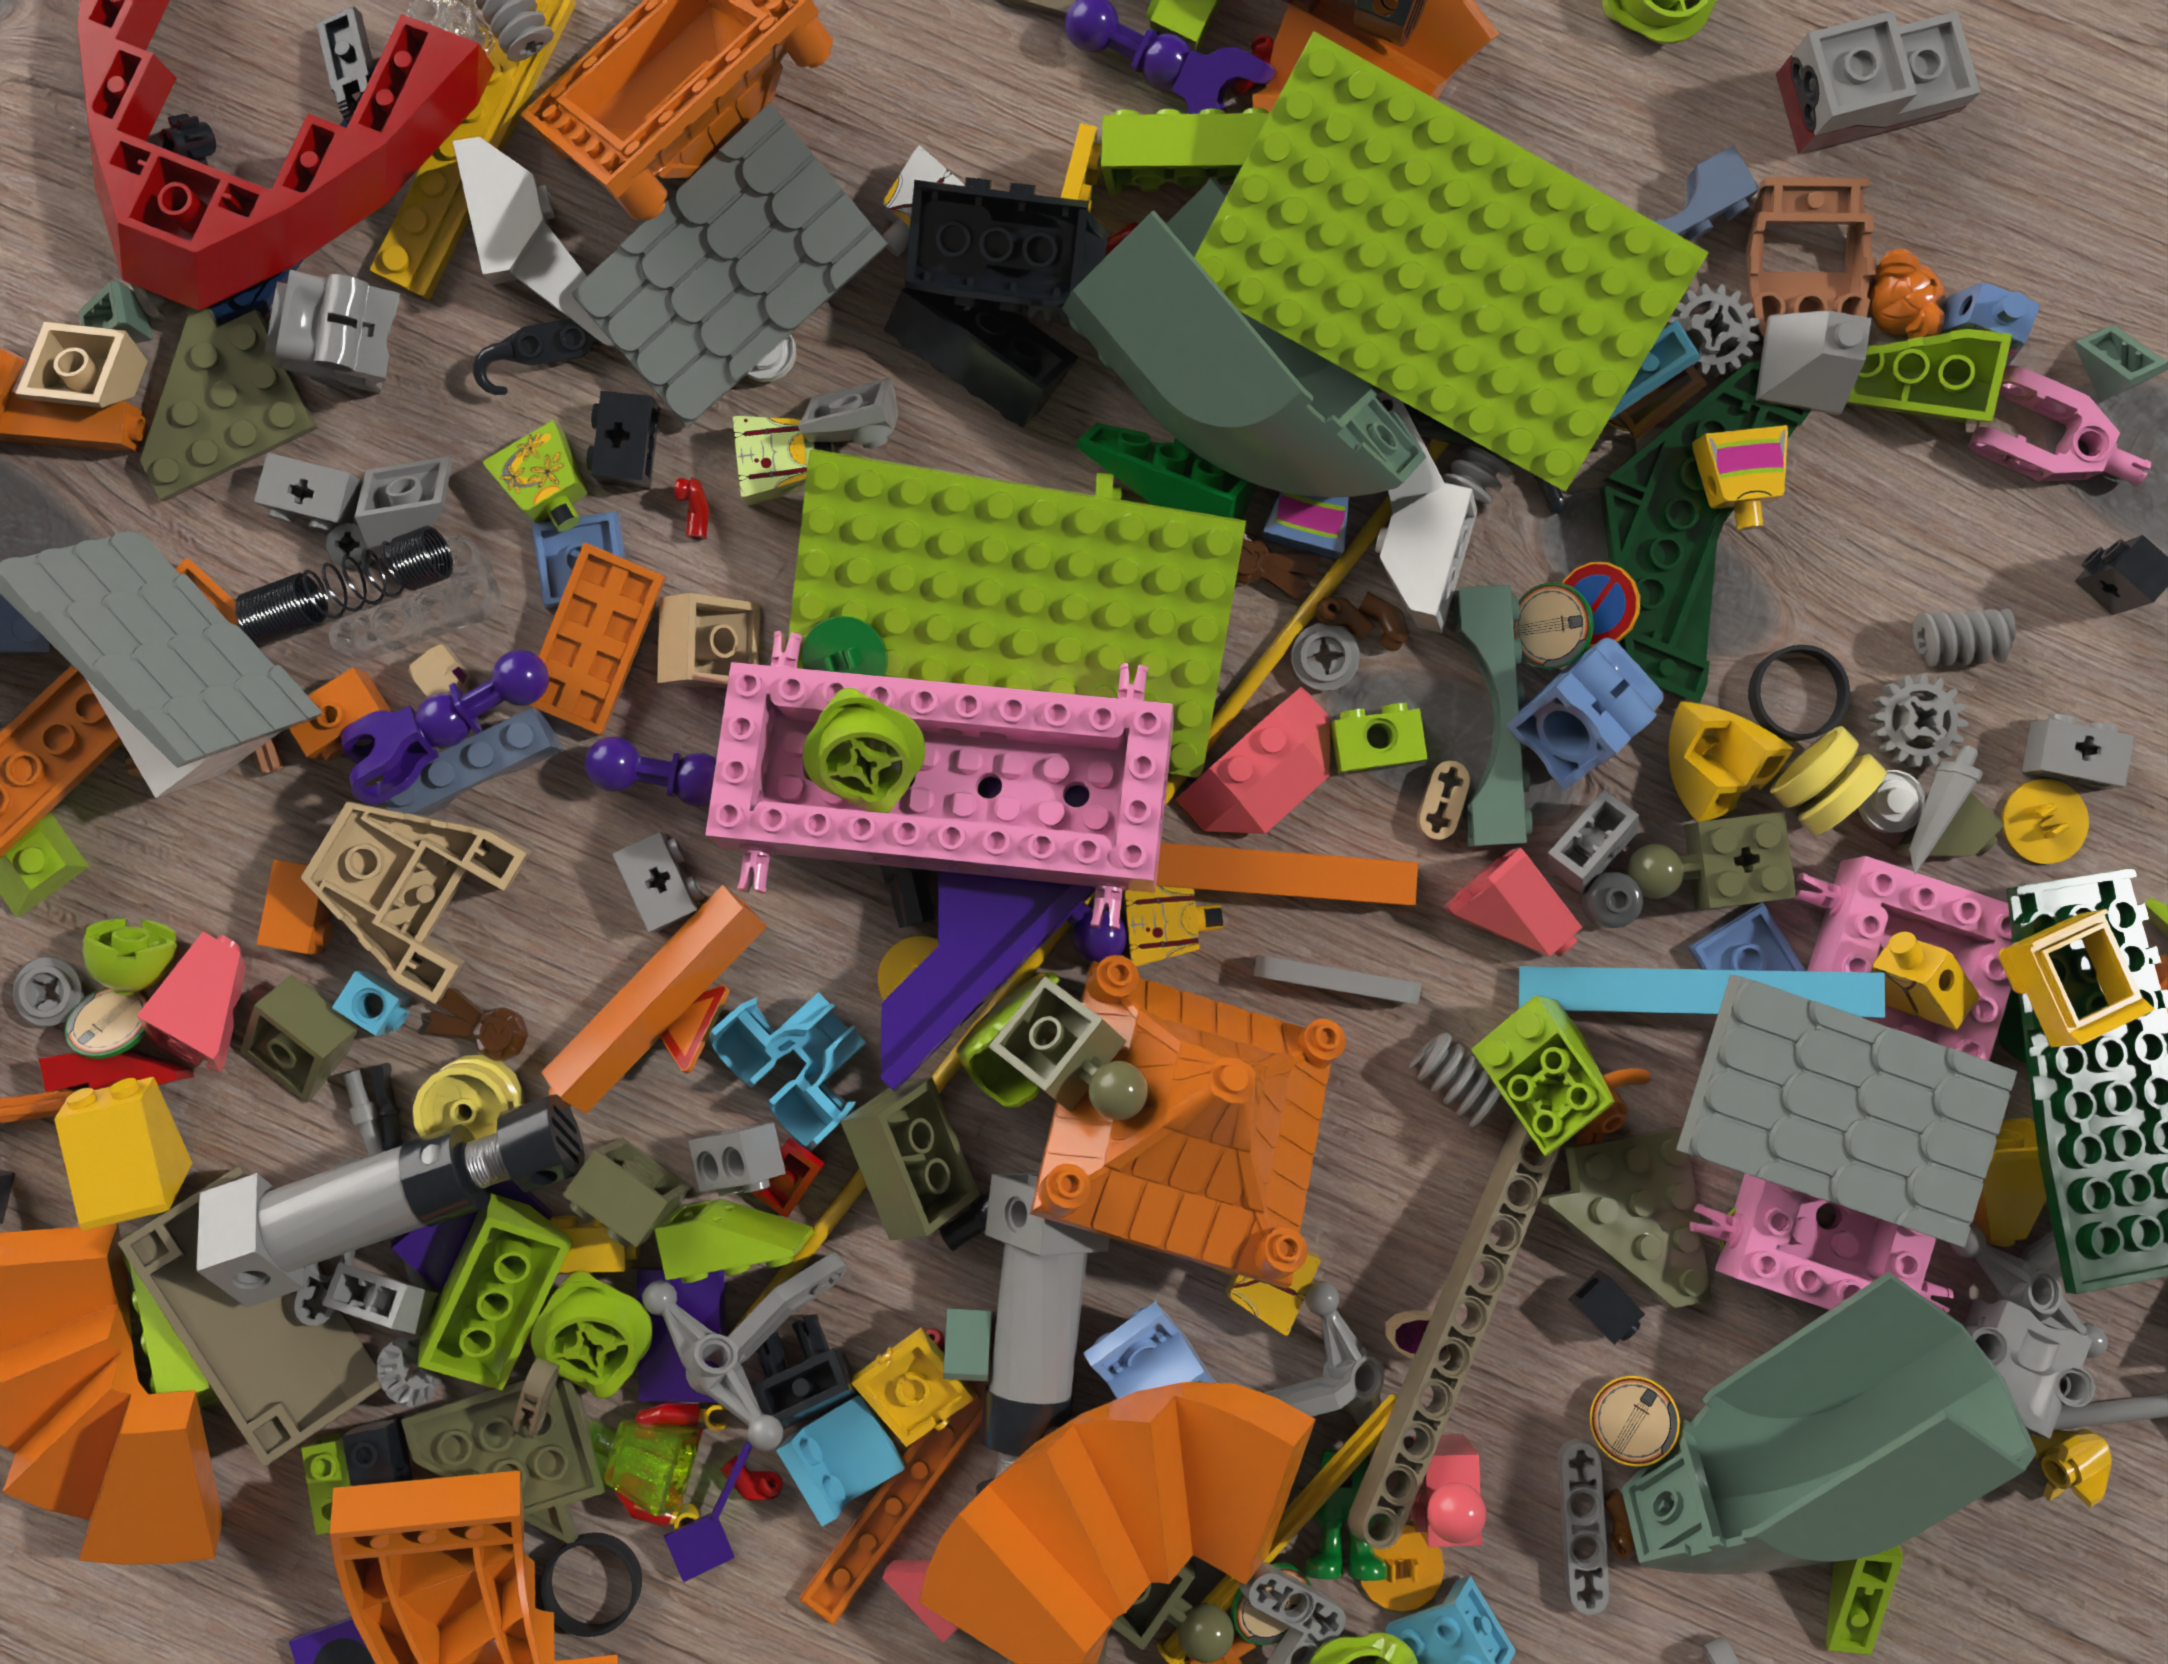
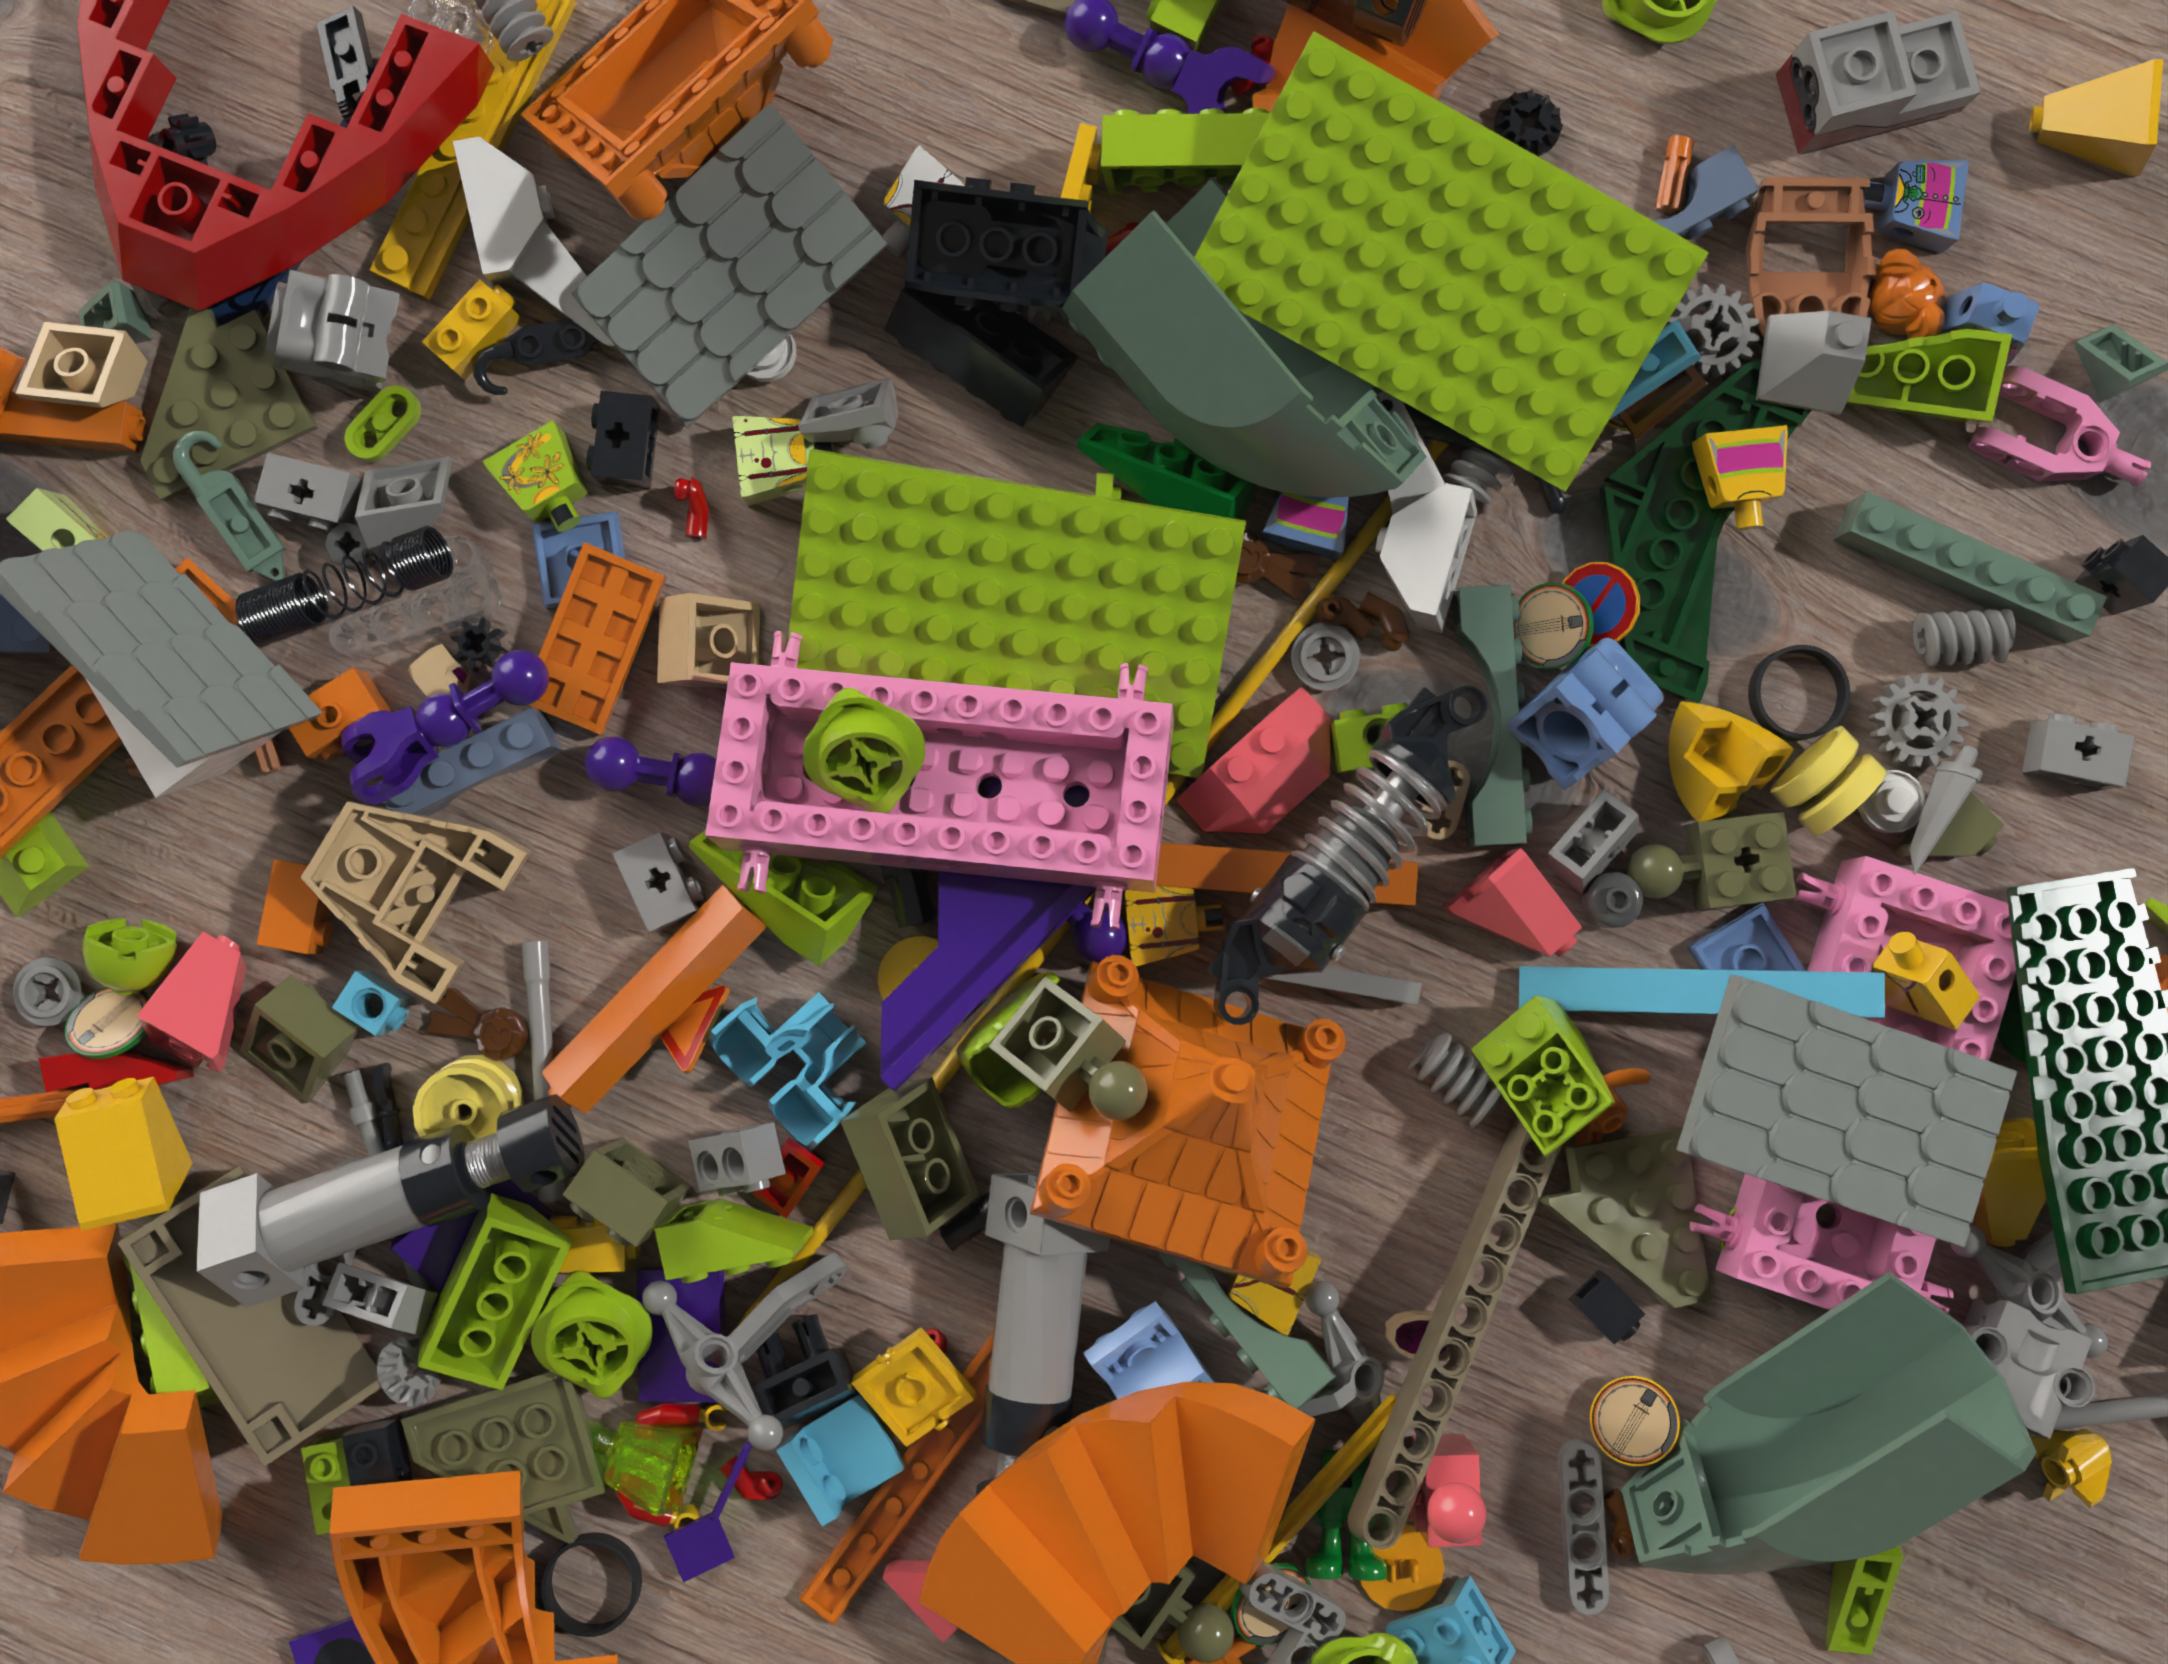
(53, 521): none -> yellowish green torso
(231, 510): none -> sand green plate
(380, 420): none -> lime plate
(467, 644): none -> black gear
(474, 323): none -> yellow brick
(536, 1396): dark tan piece -> none
(537, 977): none -> light grey piece
(804, 901): none -> lime wedge
(845, 646): green piece -> none
(968, 1344): sand green slope -> none
(1287, 1363): none -> sand green arch
(1327, 888): none -> piece
(1508, 123): none -> black gear
(1674, 174): none -> orange piece
(1921, 202): none -> torso
(1969, 568): none -> sand green brick
(2033, 973): yellow piece -> none
(2045, 821): yellow piece -> none
(2105, 119): none -> yellow slope

